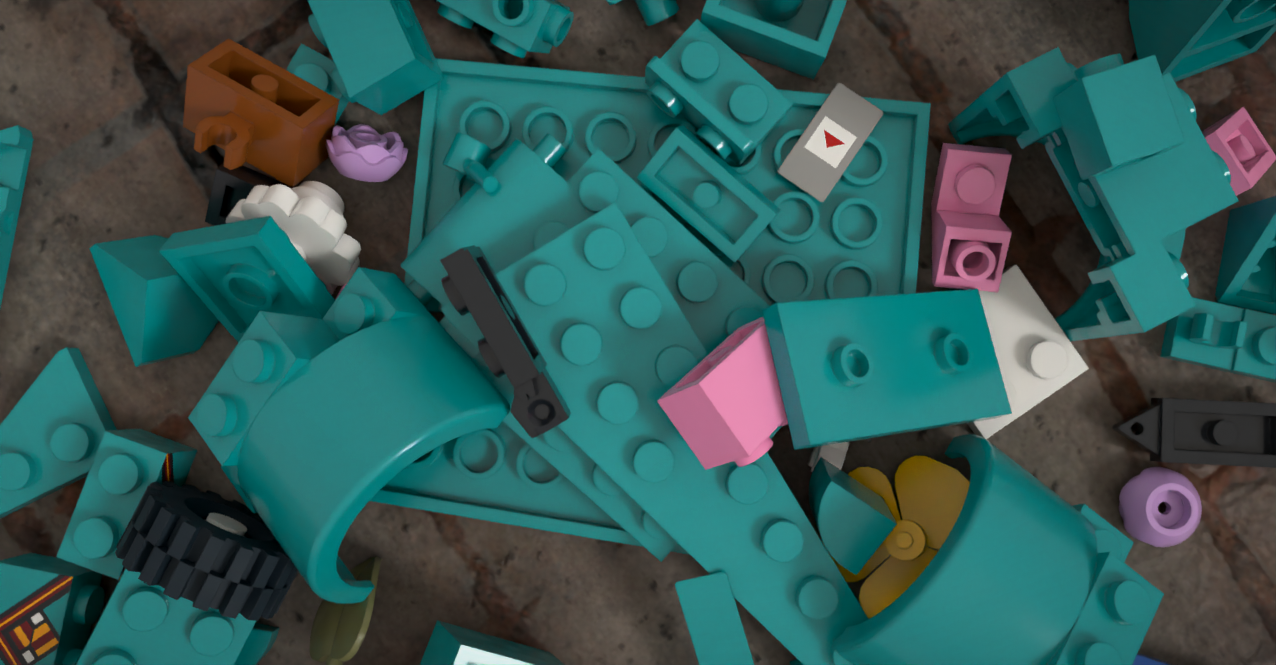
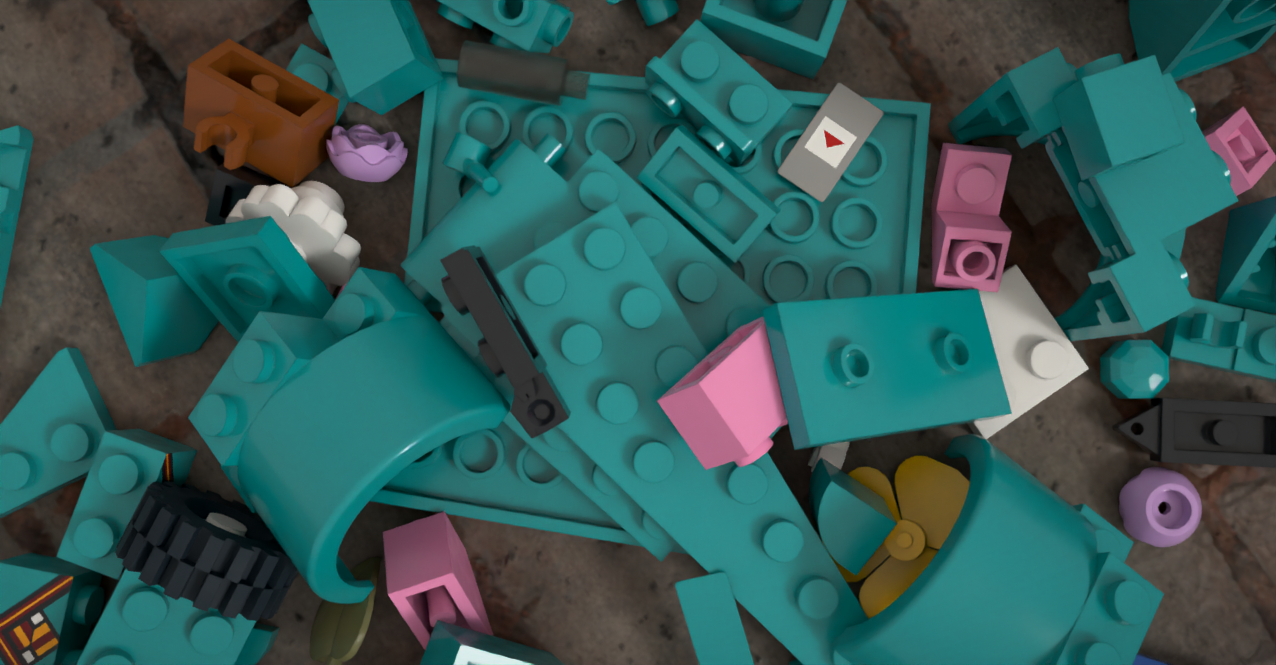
(432, 577): none -> bright pink slope
(519, 74): none -> clear smoke cylinder
(1134, 369): none -> teal tile

